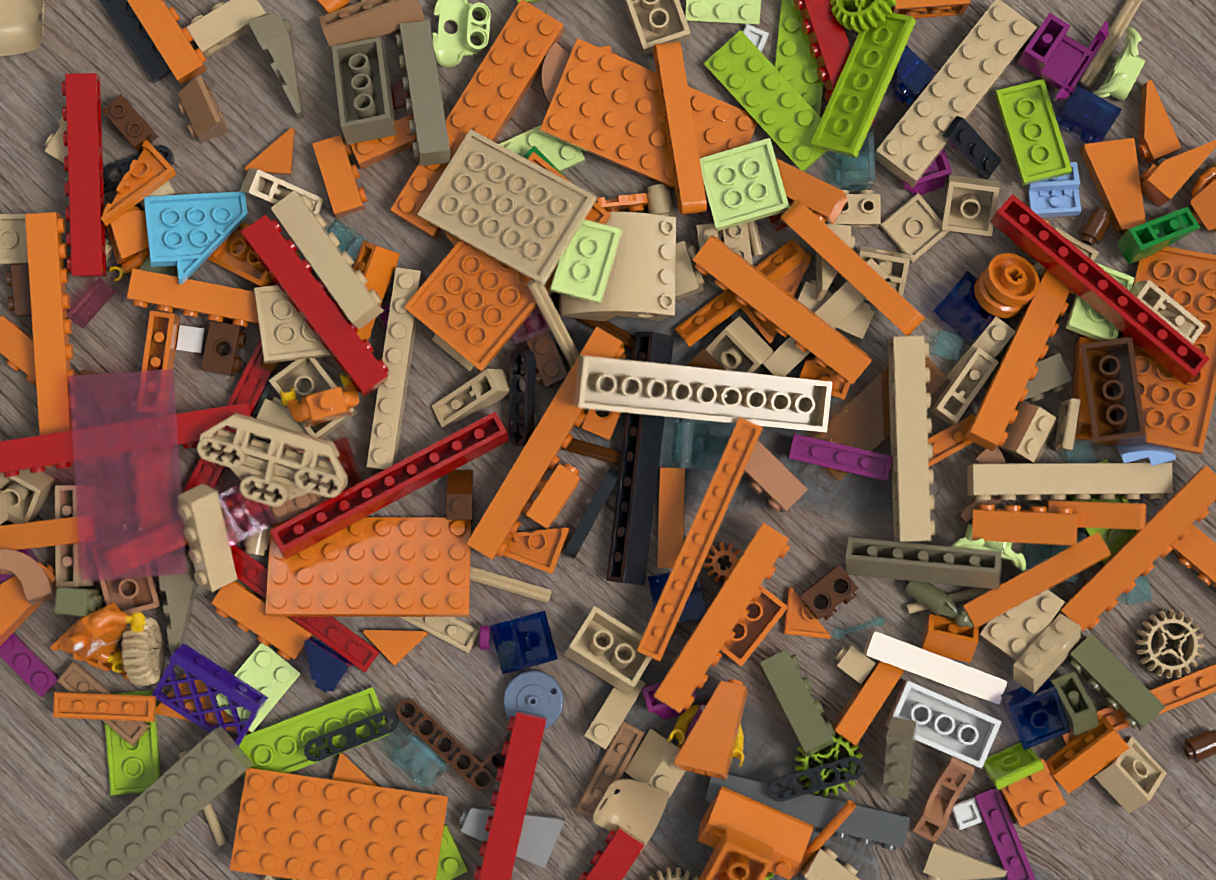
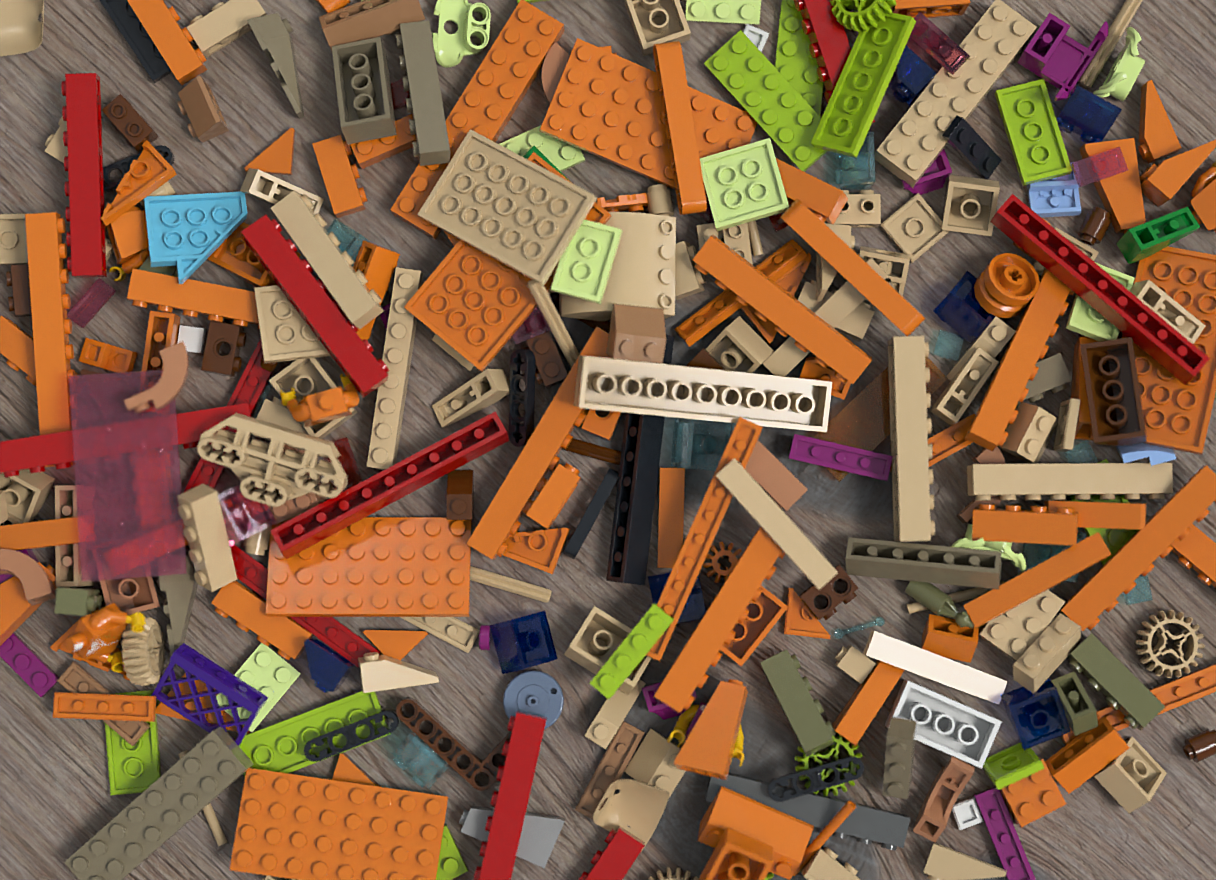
(107, 356): none -> orange slope
(170, 384): none -> nougat arch
(387, 673): none -> tan slope
(631, 651): none -> lime plate
(637, 333): none -> medium nougat slope
(776, 523): none -> tan tile
(937, 44): none -> clear pink slope
(1099, 167): none -> clear pink plate

